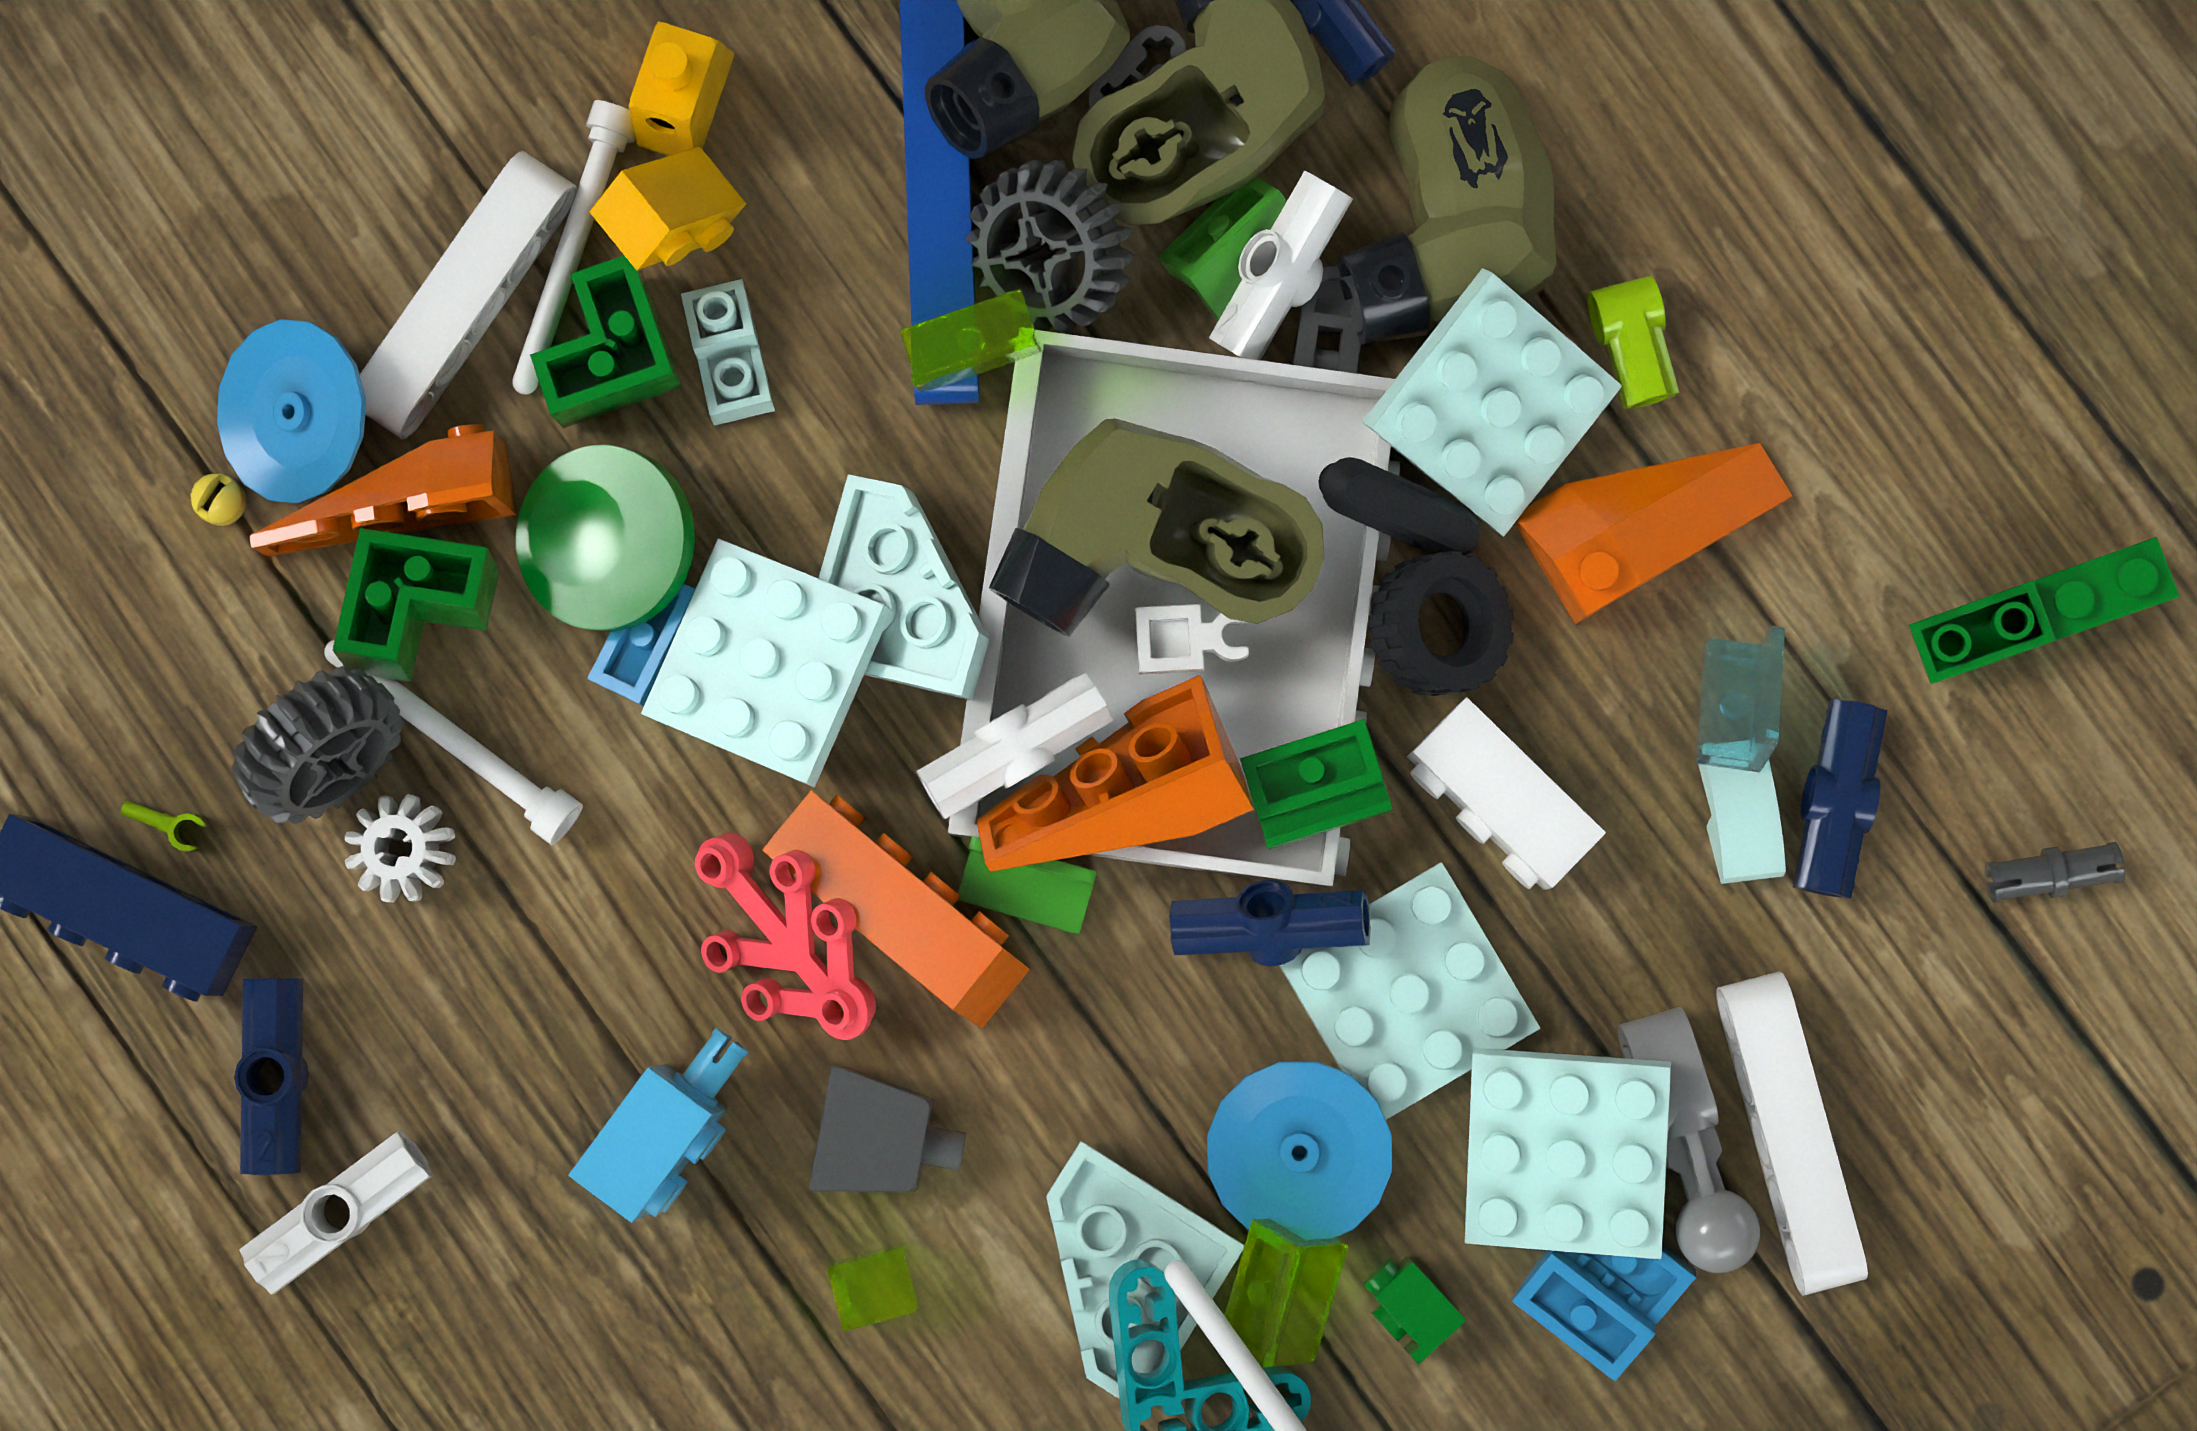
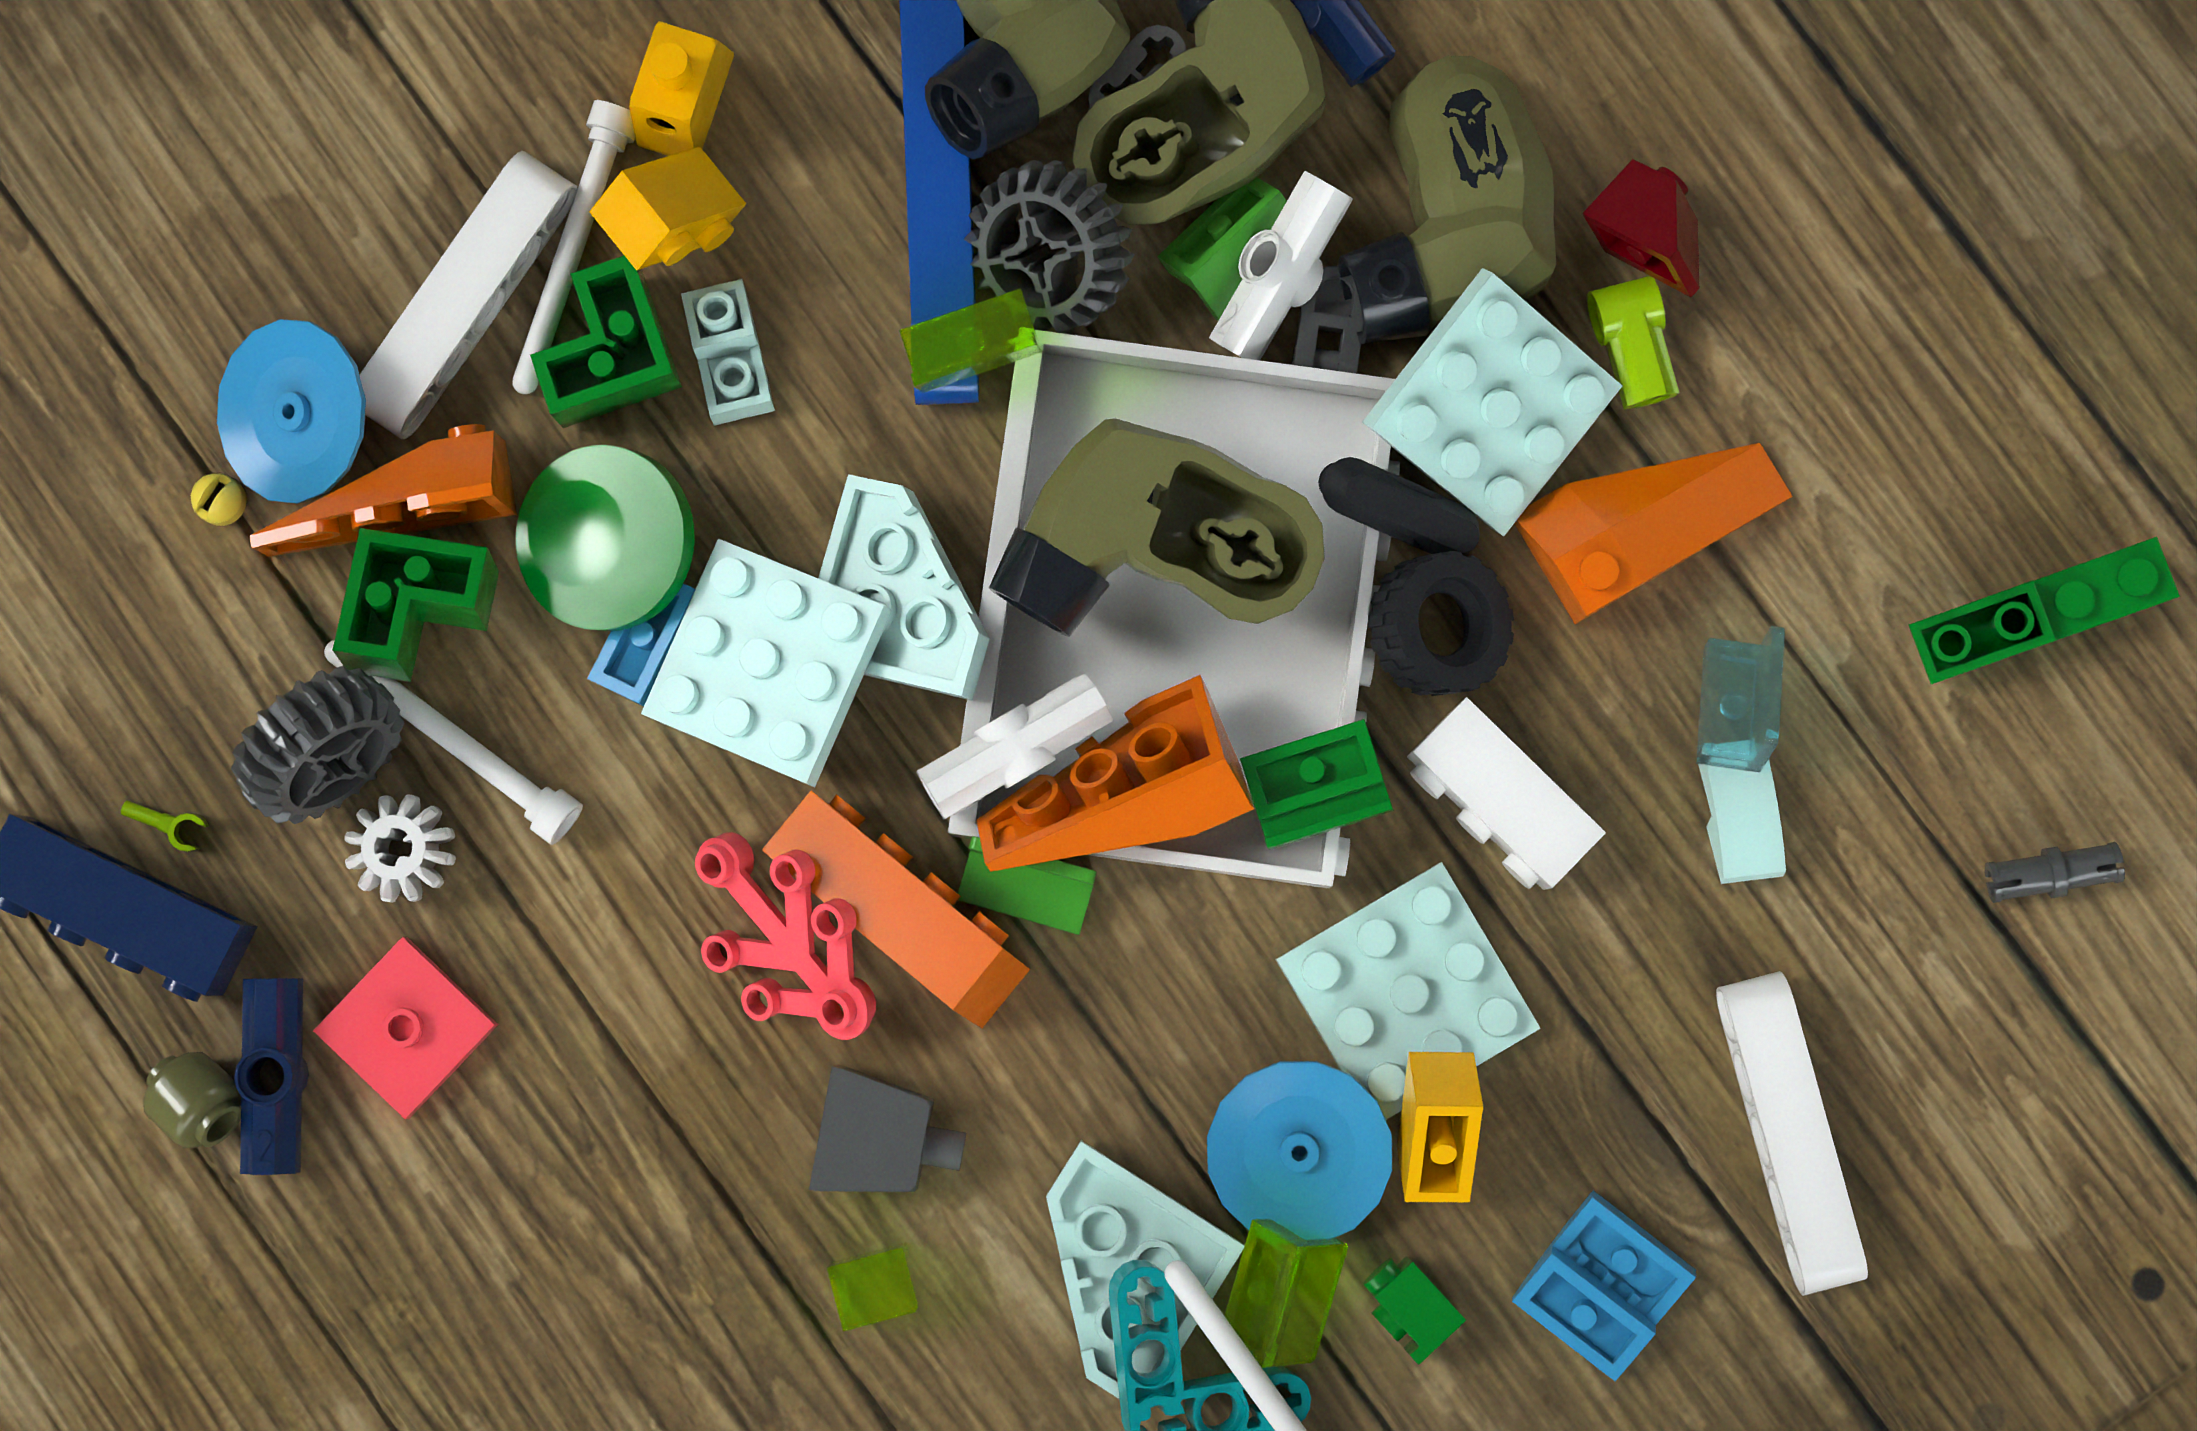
(192, 1100): none -> olive head
(306, 1236): white piece -> none
(405, 1027): none -> coral plate
(658, 1131): medium azure brick -> none
(1174, 639): white plate -> none
(1270, 922): dark blue piece -> none
(1439, 1126): none -> yellow brick
(1567, 1152): light aqua plate -> none
(1649, 225): none -> dark red slope
(1715, 1225): light grey beam -> none
(1840, 798): dark blue piece -> none

